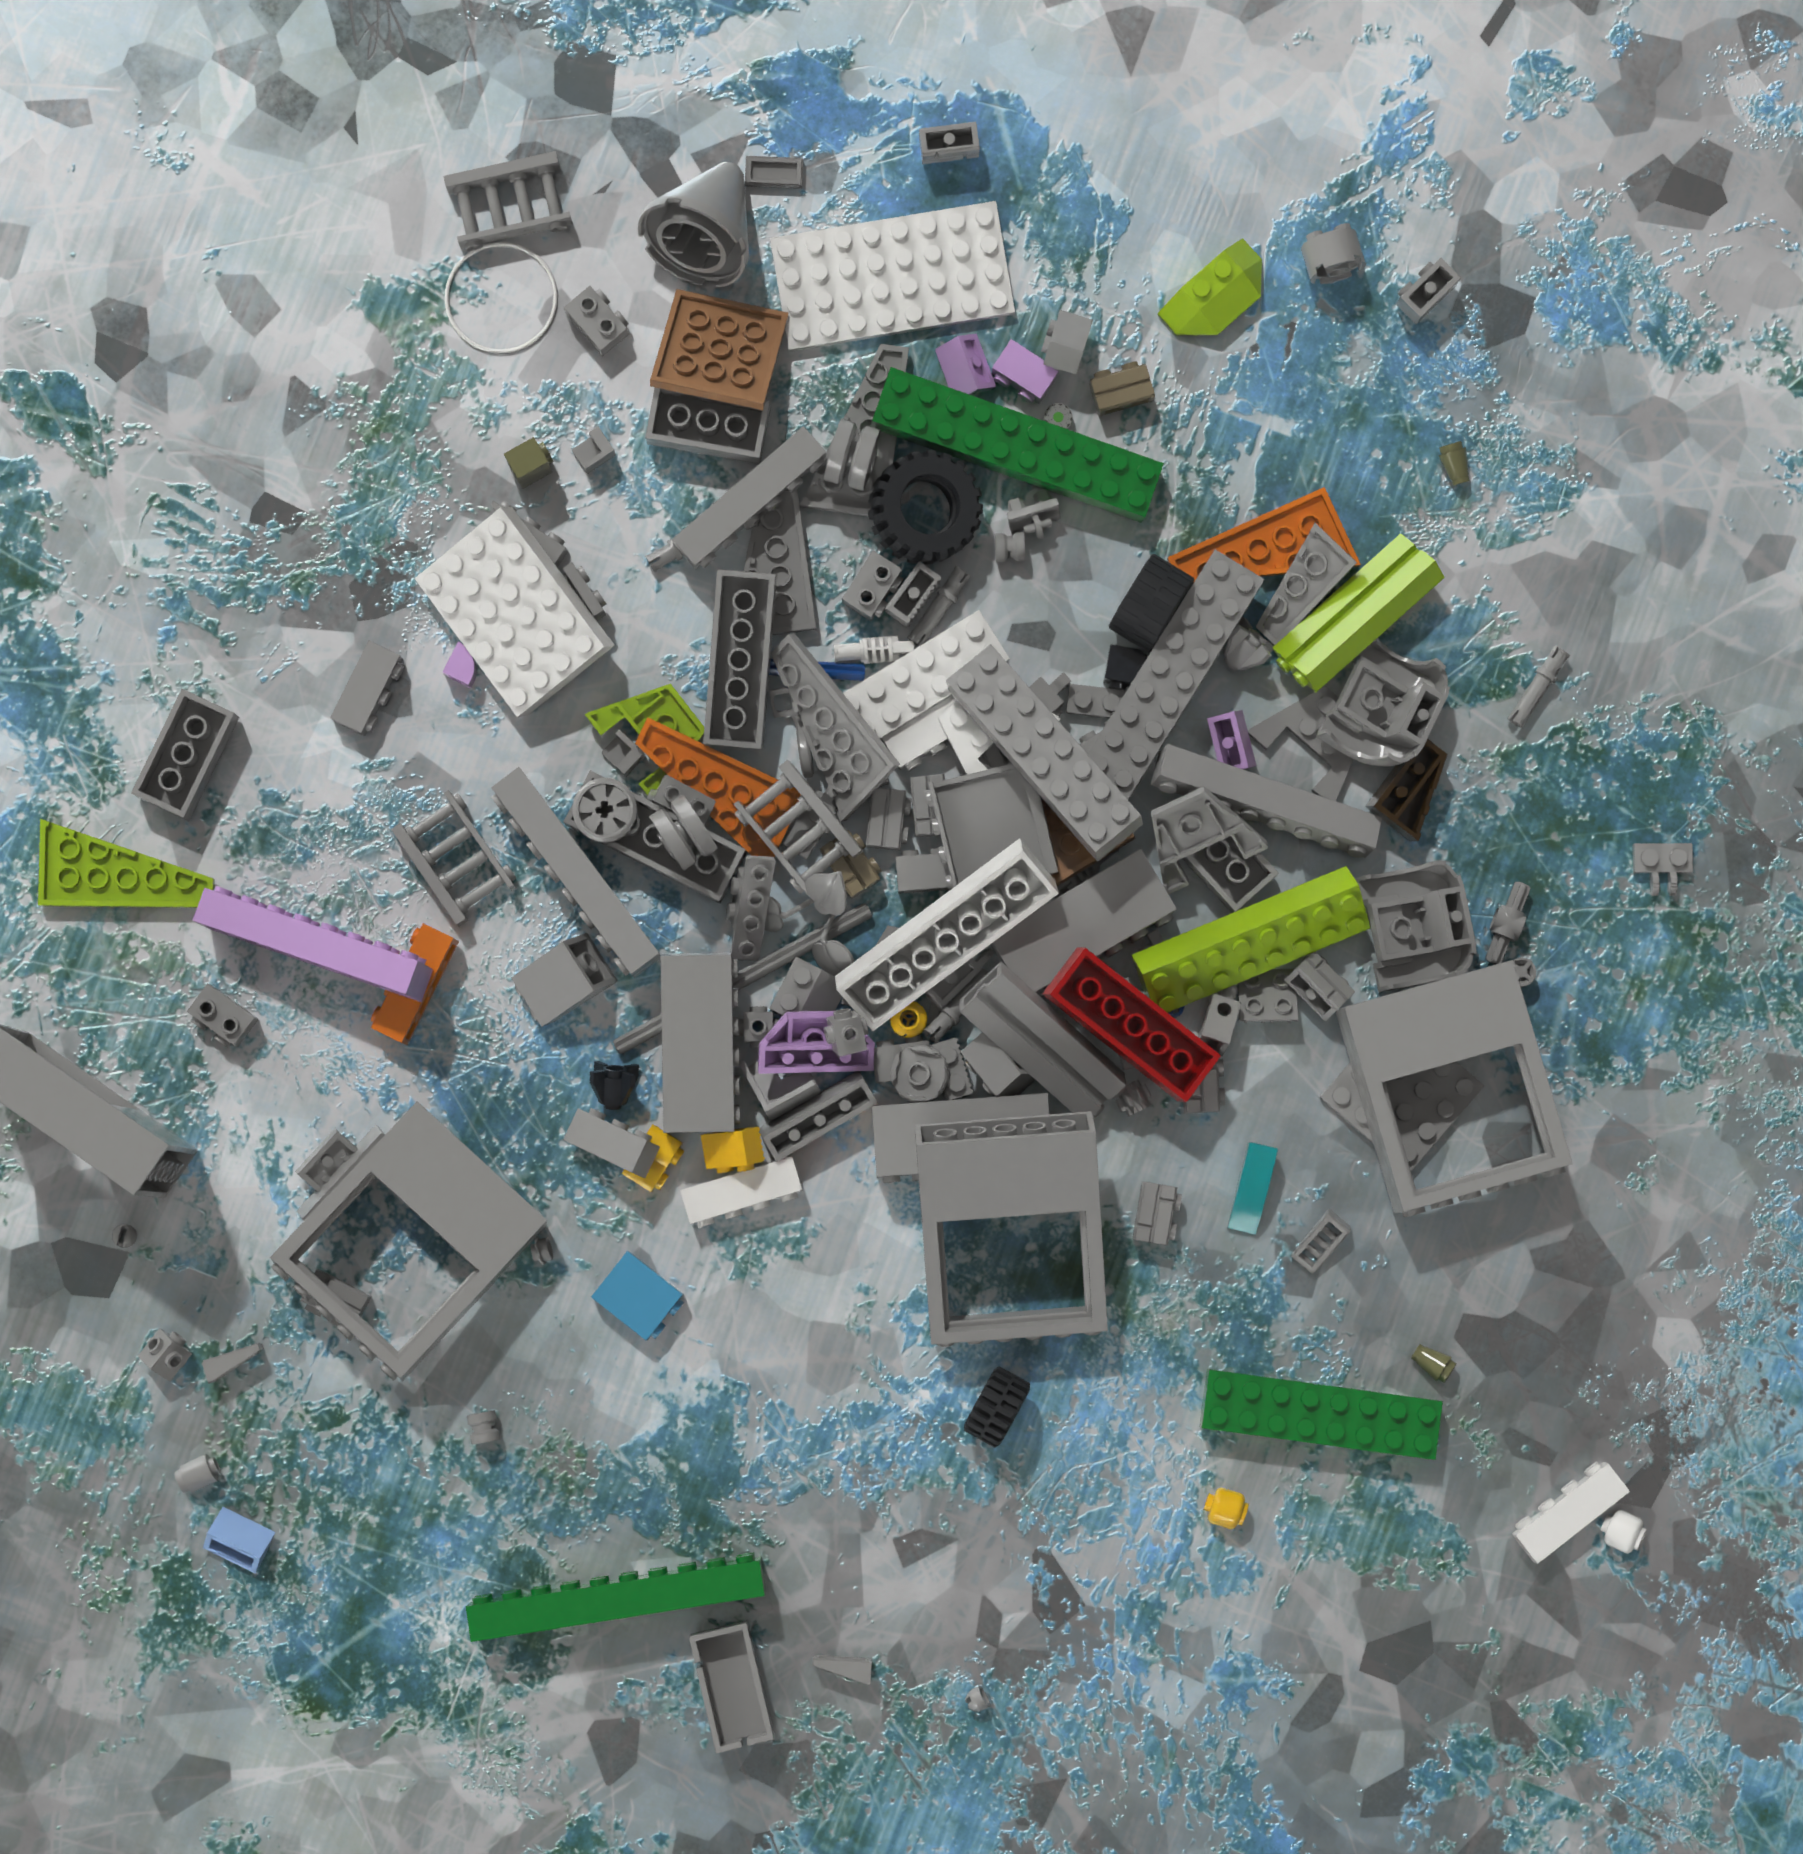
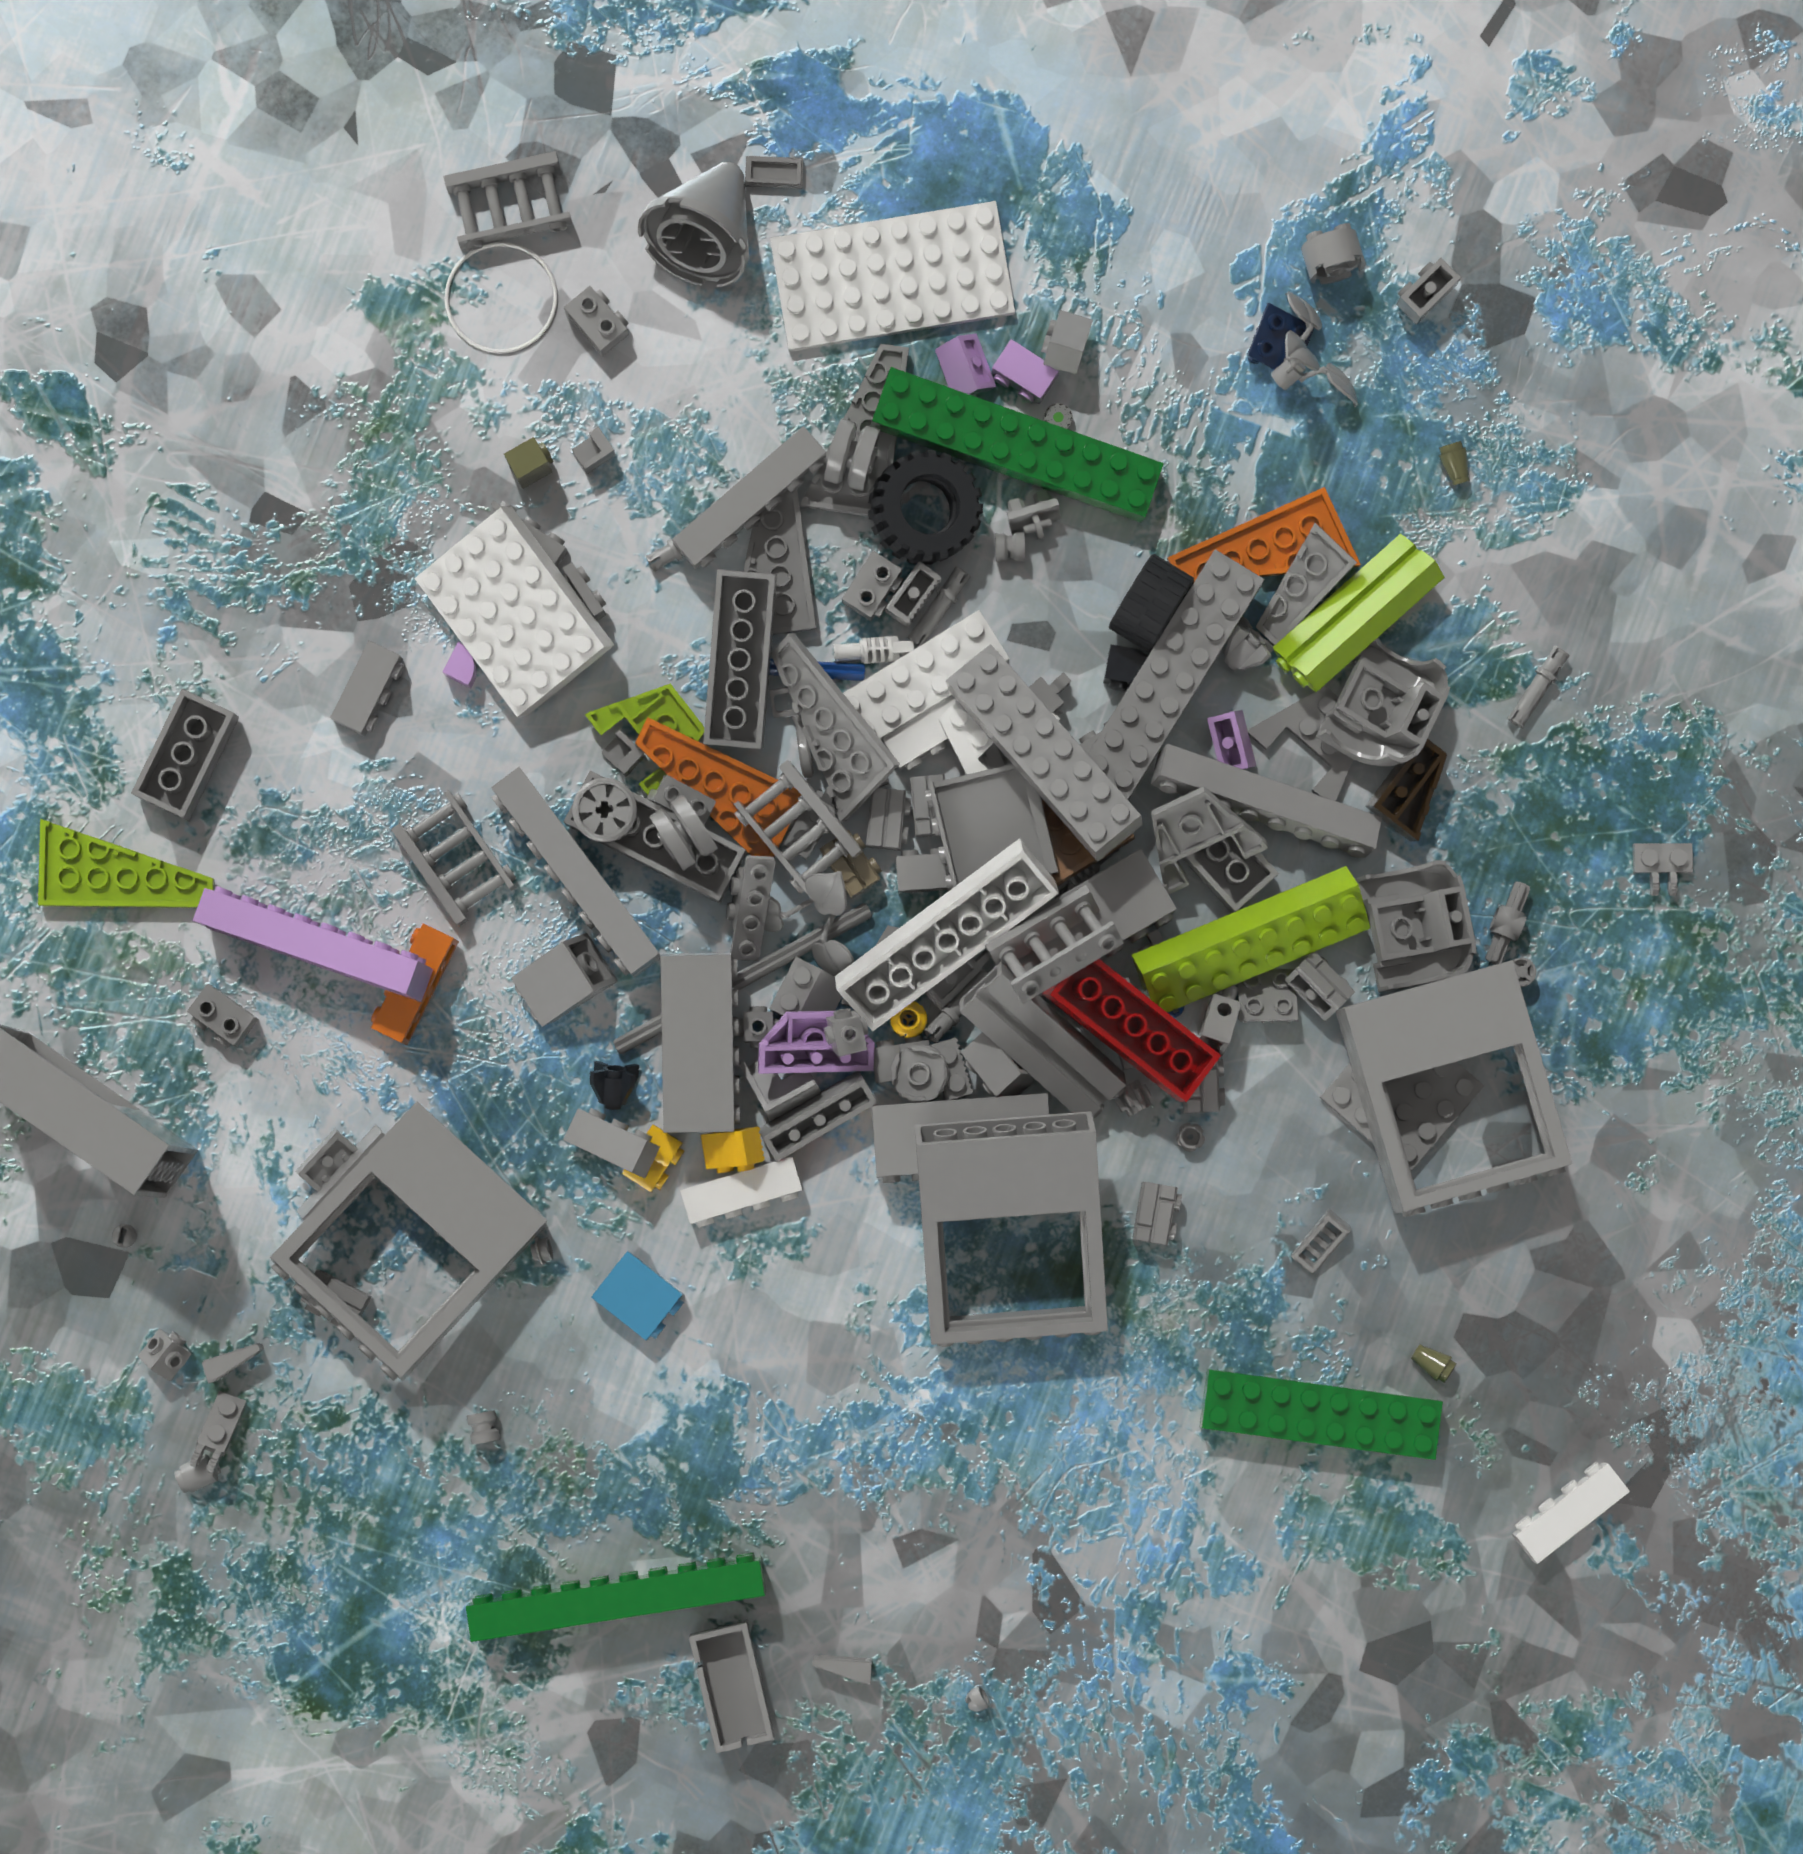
(218, 1429): none -> light grey hinge
(238, 1540): light blue brick -> none
(707, 426): light grey brick -> none
(719, 349): medium nougat plate -> none
(949, 142): light grey brick -> none
(997, 1407): black tyre -> none
(1043, 928): none -> light grey fence
(1093, 700): light grey hinge -> none
(1122, 388): dark tan brick -> none
(1182, 1137): none -> light grey plate
(1216, 293): lime wedge -> none
(1226, 1508): yellow head -> none
(1252, 1187): teal slope -> none
(1270, 336): none -> dark blue hinge
(1300, 356): none -> light grey plant
(1623, 1531): white head -> none

